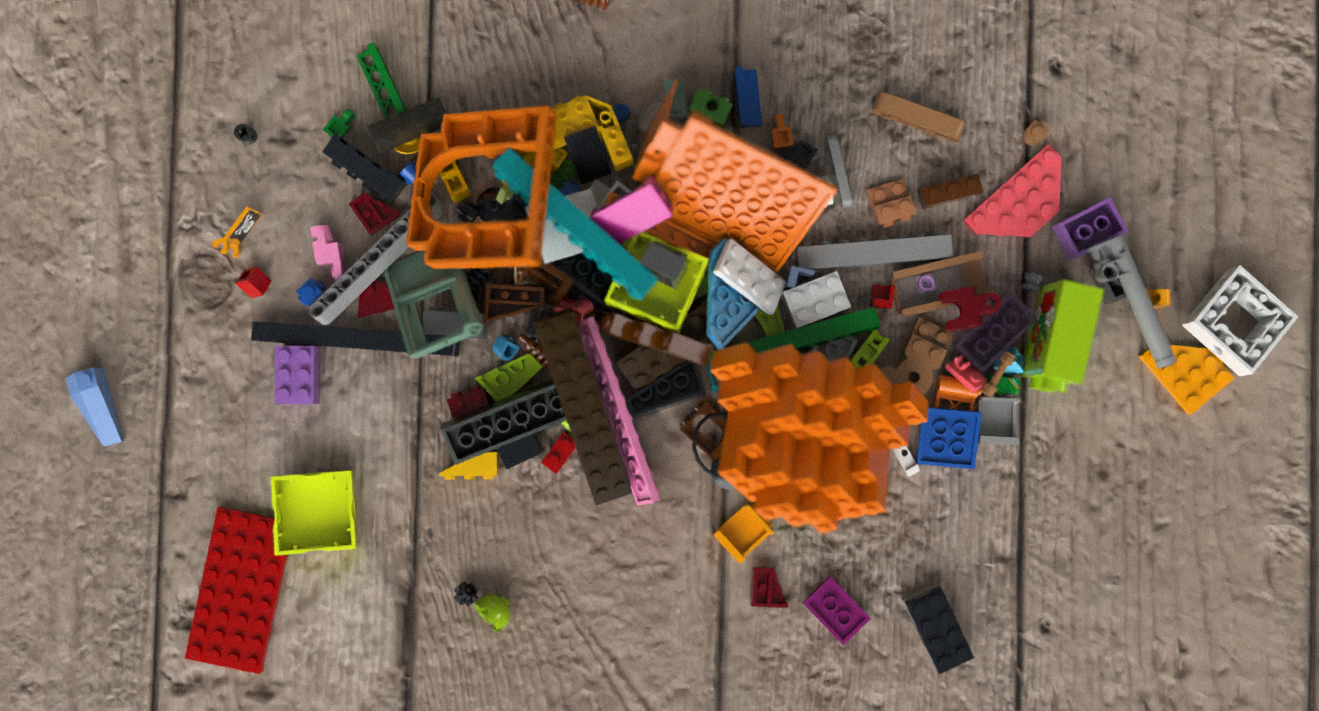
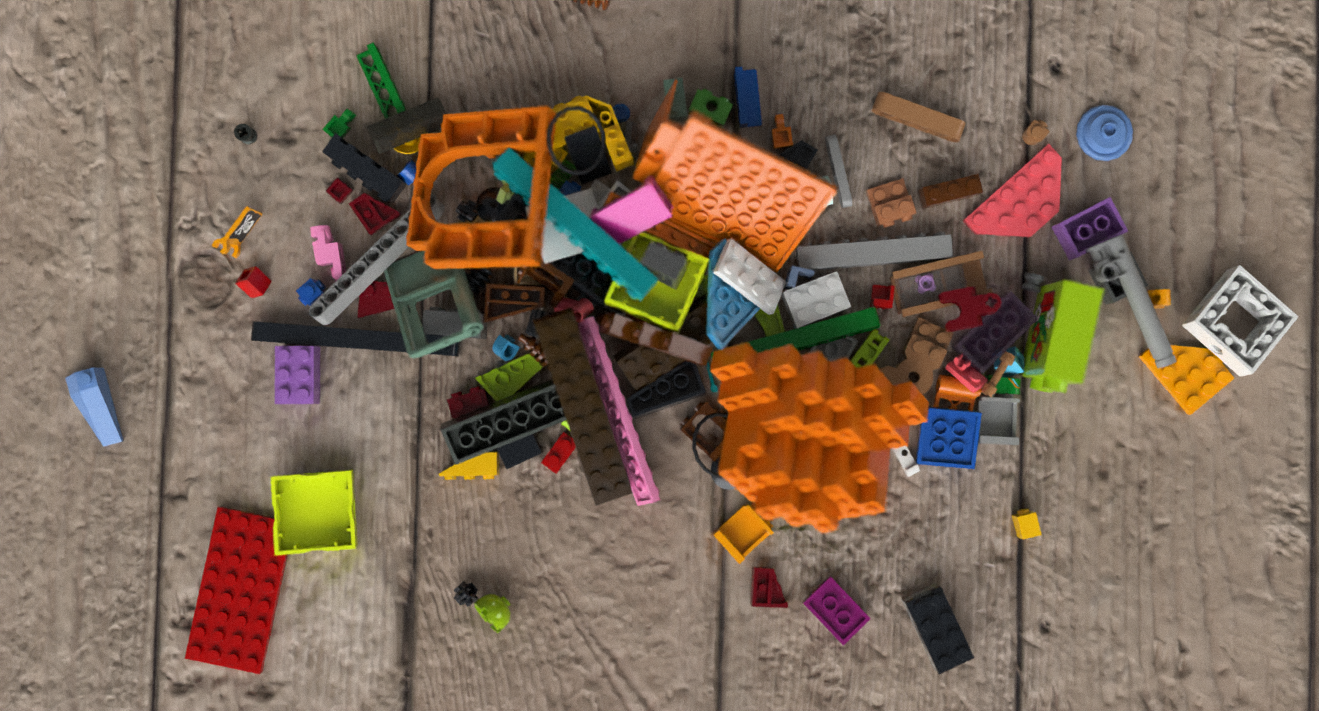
(339, 190): none -> dark red tile
(455, 182): yellow slope -> none
(549, 140): none -> black piece
(1026, 524): none -> yellow brick
(1104, 132): none -> medium blue piece

